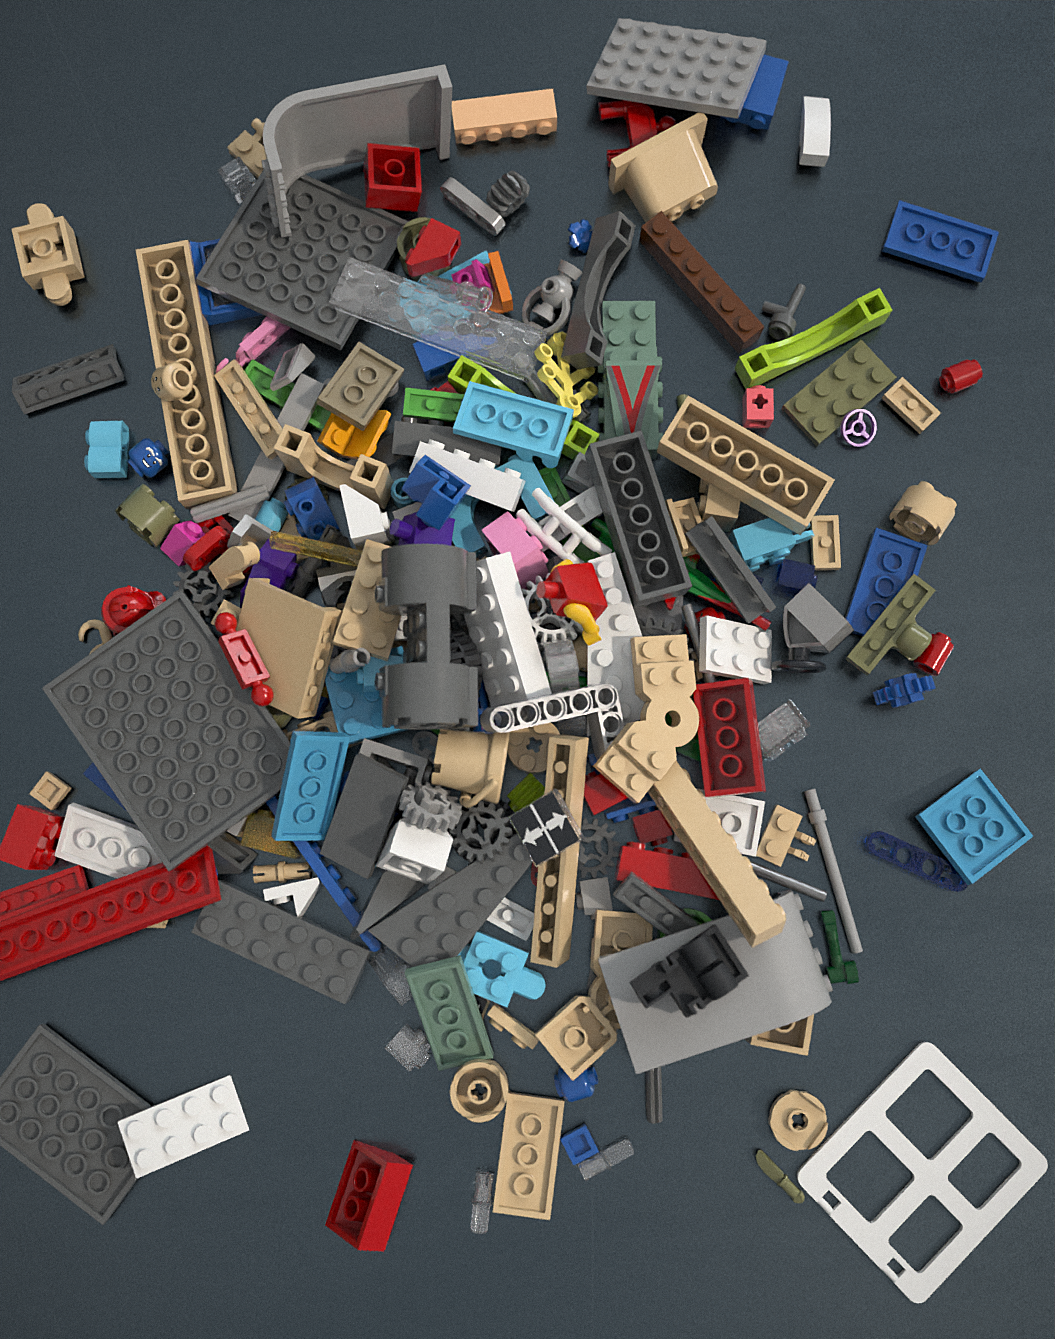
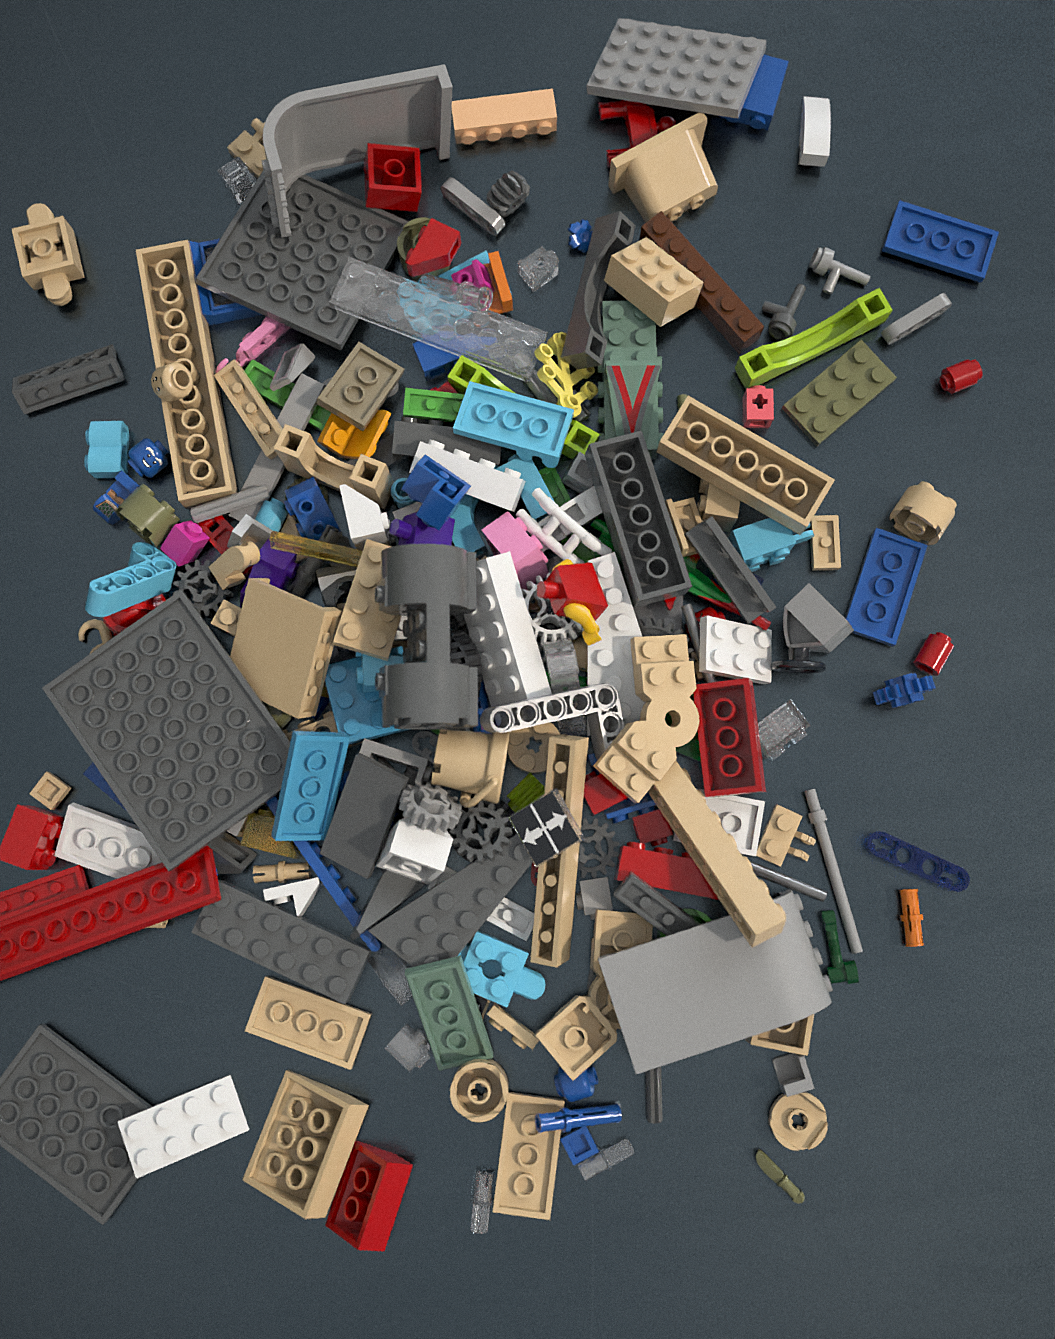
(114, 497): none -> blue leg
(146, 576): none -> medium azure beam
(206, 548): red beam -> none
(244, 659): red plate -> none
(305, 1145): none -> tan slope
(308, 1022): none -> tan plate
(349, 660): light grey pin -> none
(536, 275): none -> clear brick
(556, 294): light grey piece -> none
(567, 1119): none -> blue pin
(653, 281): none -> tan brick
(696, 974): black plate -> none
(792, 1074): none -> light grey panel
(794, 576): clear blue brick -> none
(823, 260): none -> light grey piece
(861, 432): piece -> none
(895, 628): olive plate -> none
(911, 405): tan plate -> none
(911, 917): none -> orange pin
(916, 318): none -> light grey beam
(929, 1175): white window -> none
(974, 826): dark azure plate -> none

